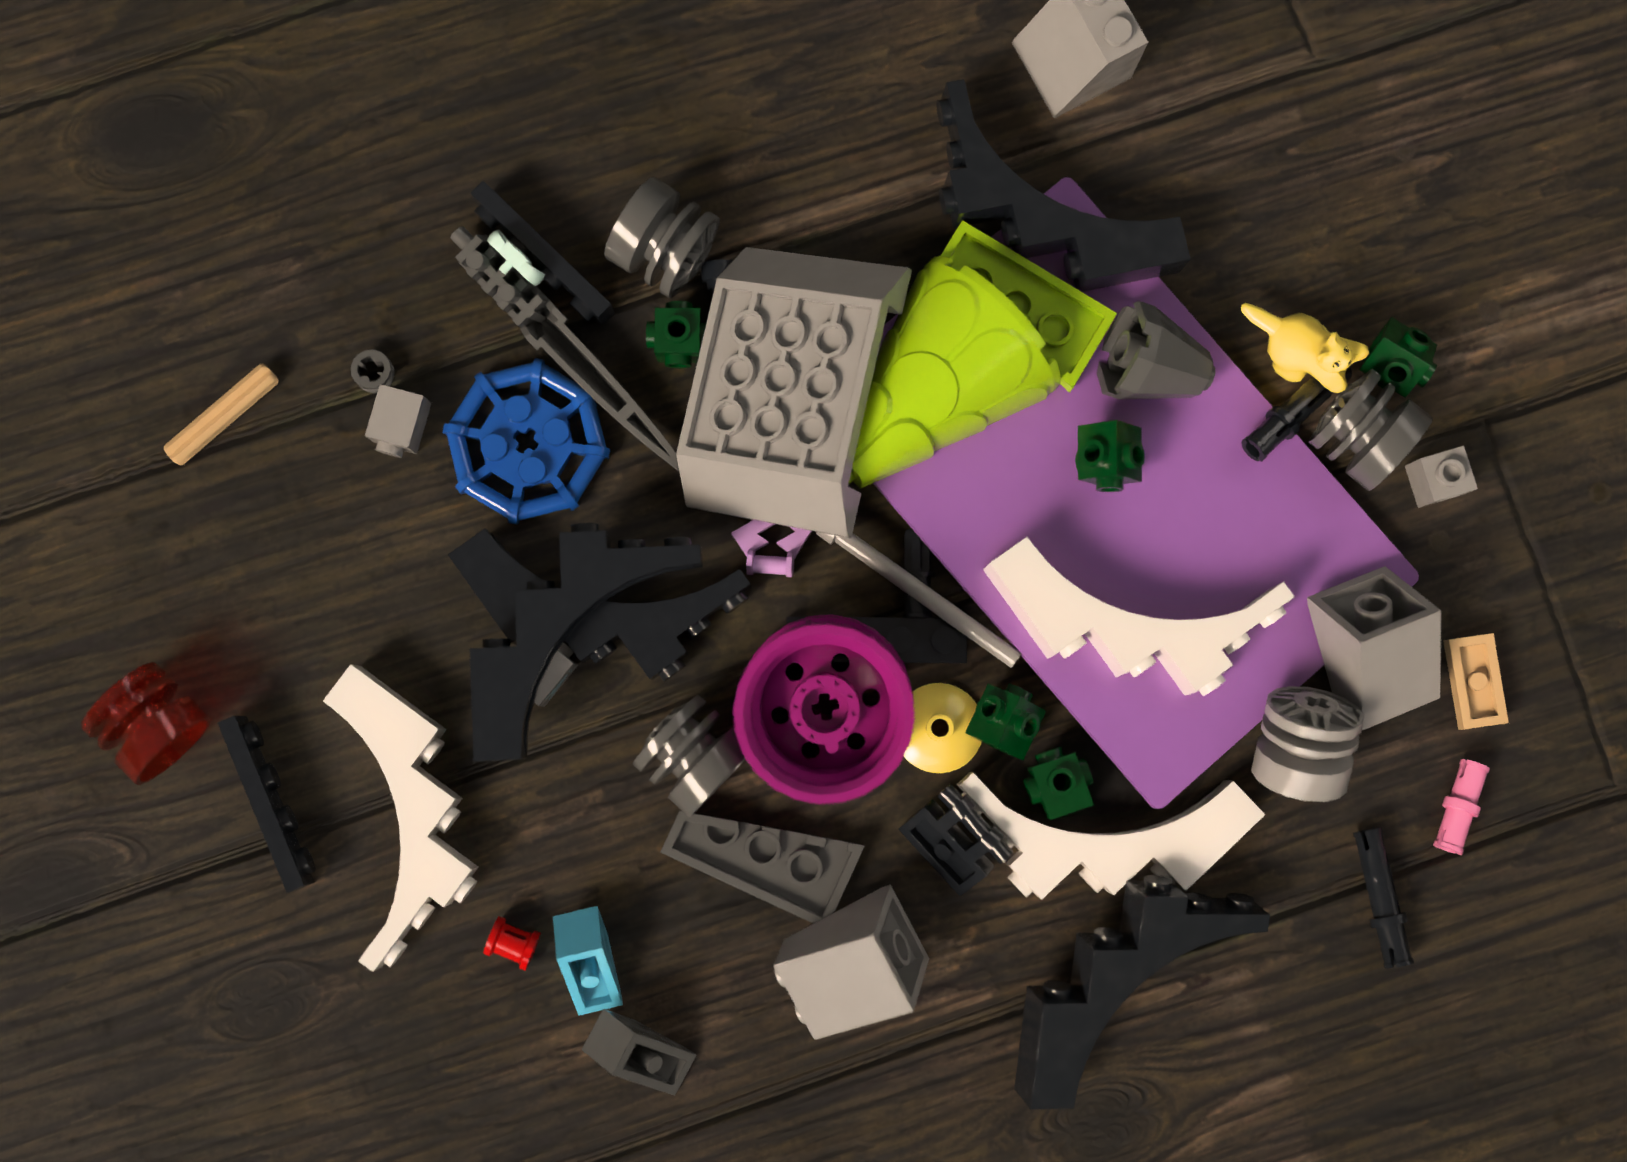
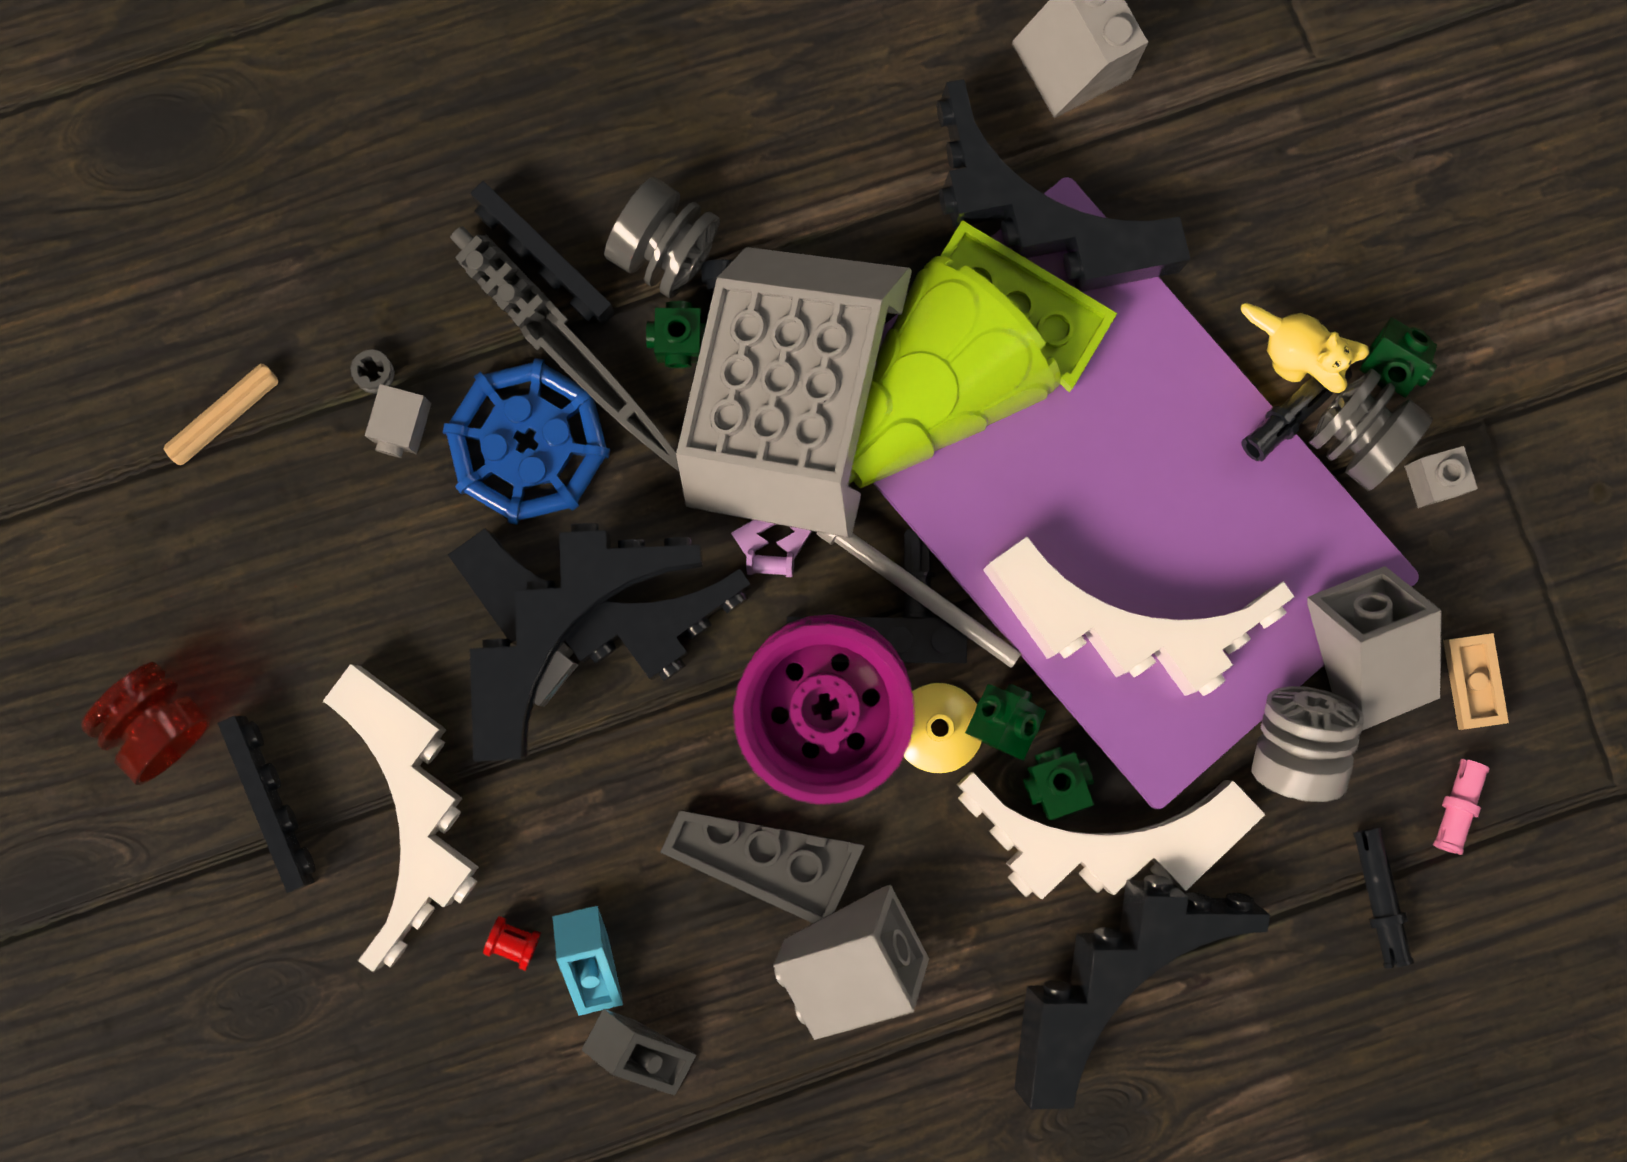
(514, 258): light aqua piece -> none
(691, 755): dark grey wheel -> none
(948, 847): black plate -> none
(1110, 455): dark green brick -> none
(1152, 358): dark grey cone -> none

